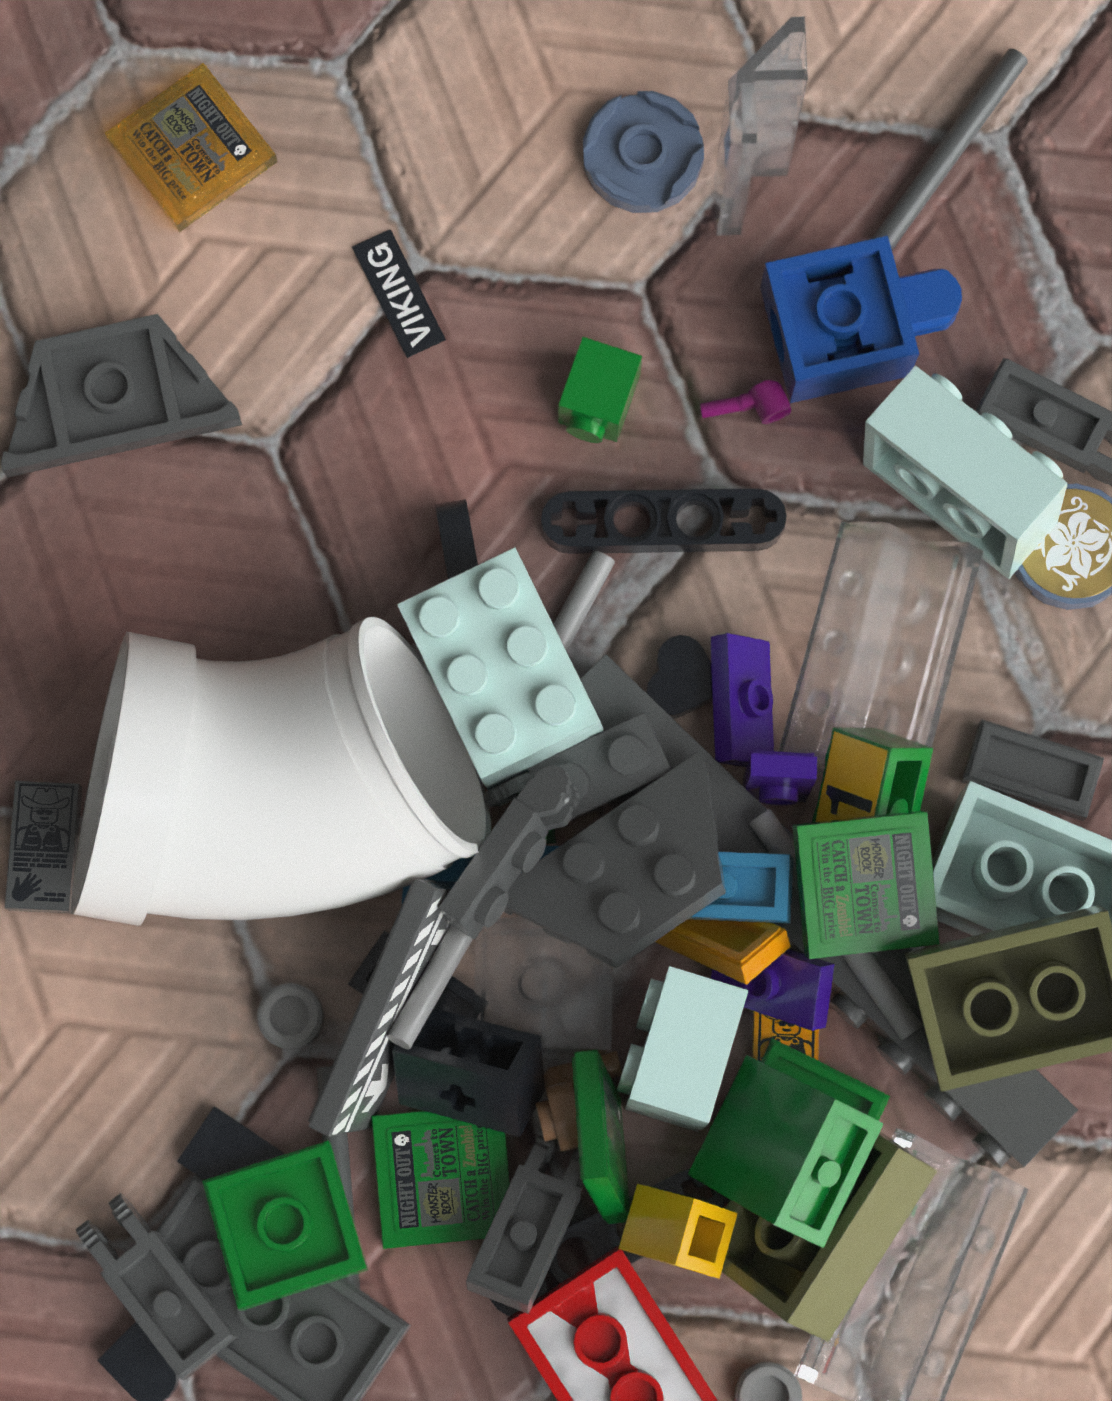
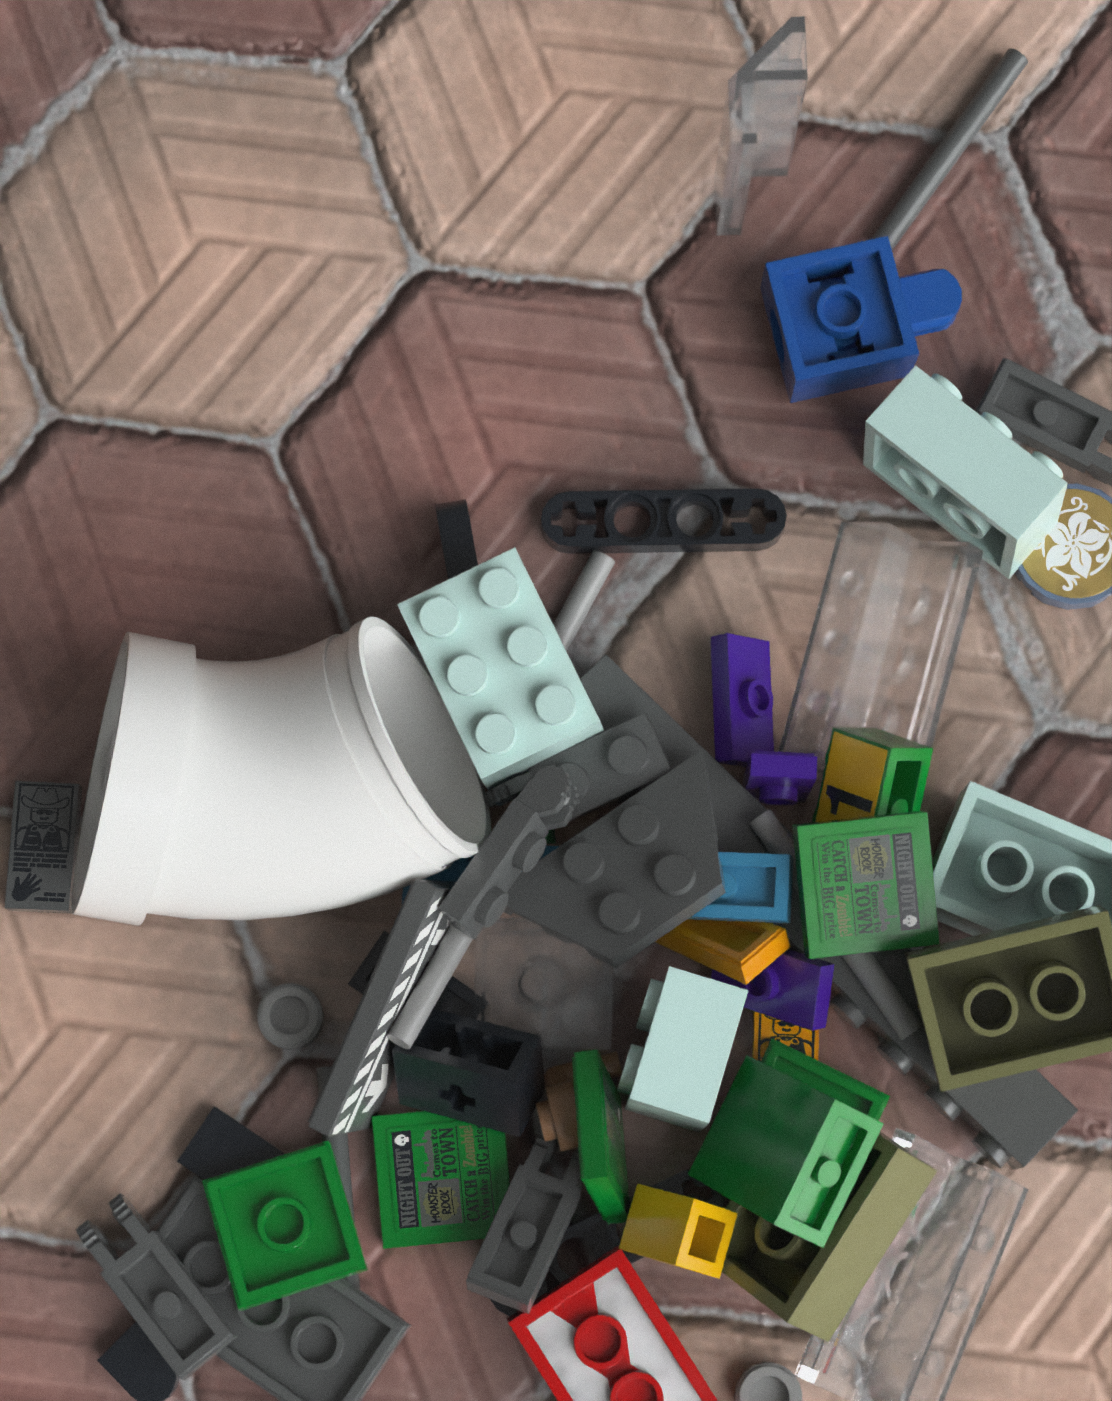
(111, 395): dark grey wing -> none
(191, 147): clear yellow tile -> none
(398, 293): black sticker -> none
(599, 391): green brick -> none
(643, 152): sand blue tile -> none
(682, 677): black tile -> none
(766, 398): magenta hand -> none
(1033, 770): dark grey tile -> none

